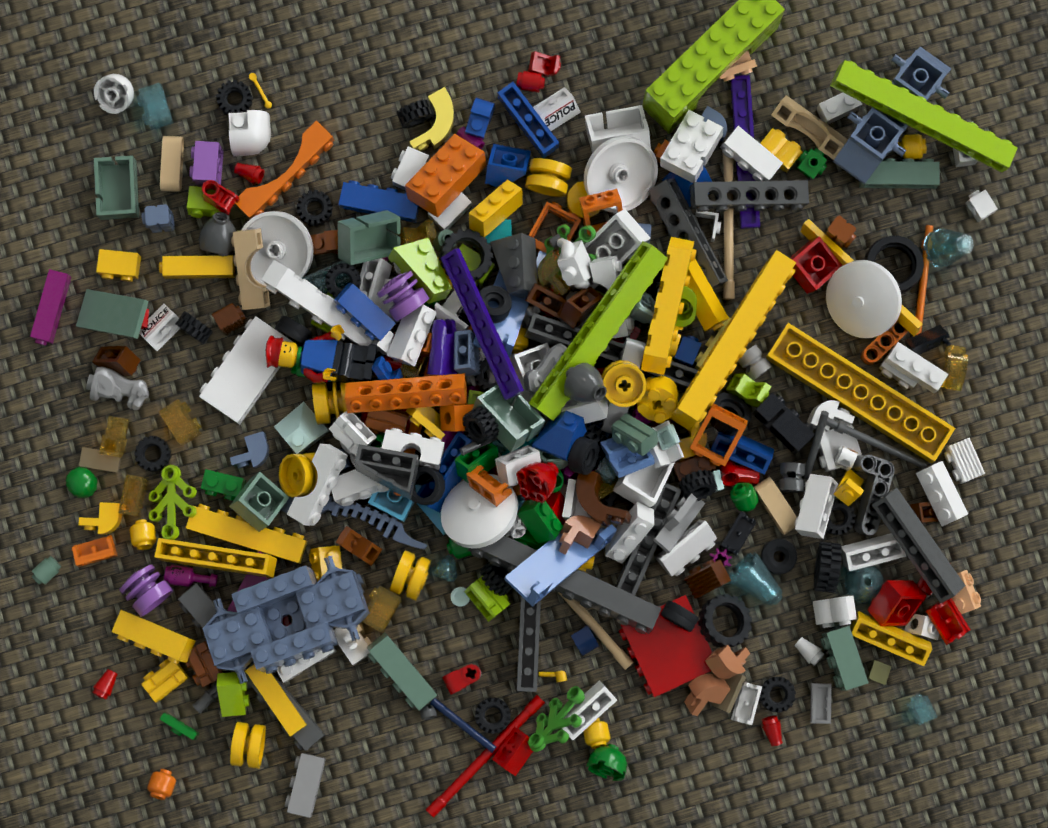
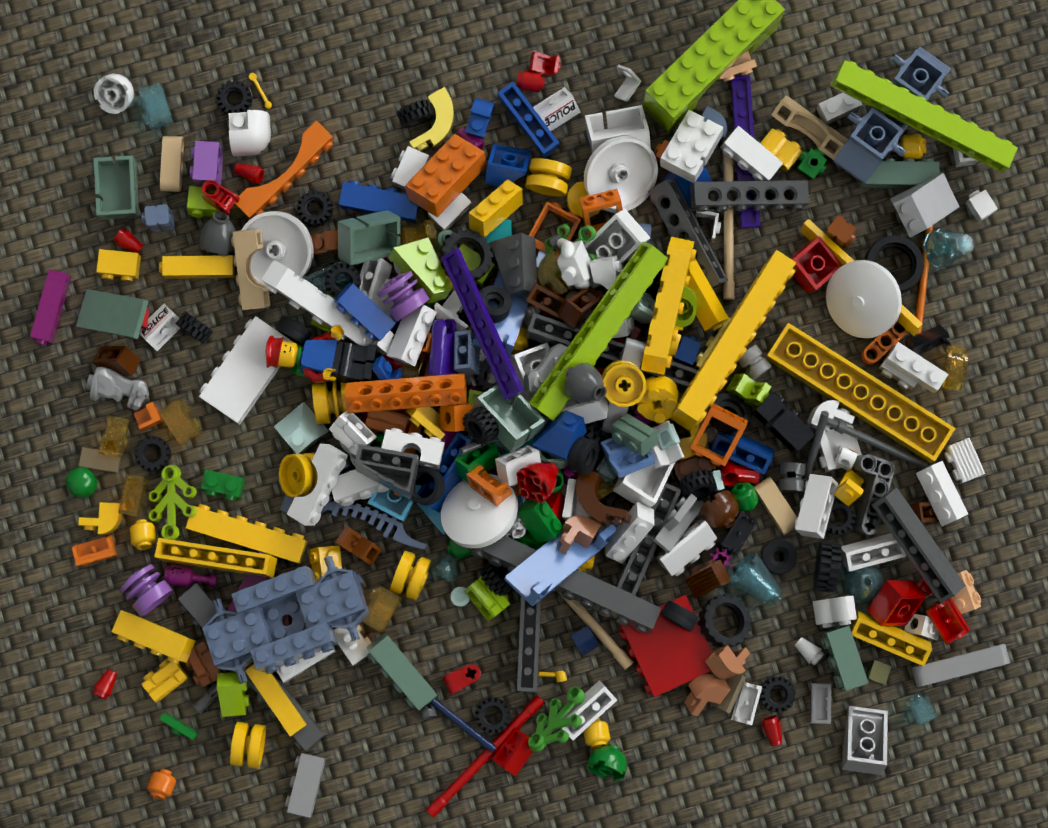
(46, 570): sand green brick -> none
(128, 241): none -> red cone
(148, 417): none -> orange panel
(229, 318): reddish brown brick -> none
(257, 451): sand blue brick -> none
(259, 501): sand green brick -> none
(630, 84): none -> white bracket
(721, 511): none -> reddish brown cylinder
(865, 740): none -> light grey slope
(924, 204): none -> light grey slope
(961, 665): none -> light grey beam

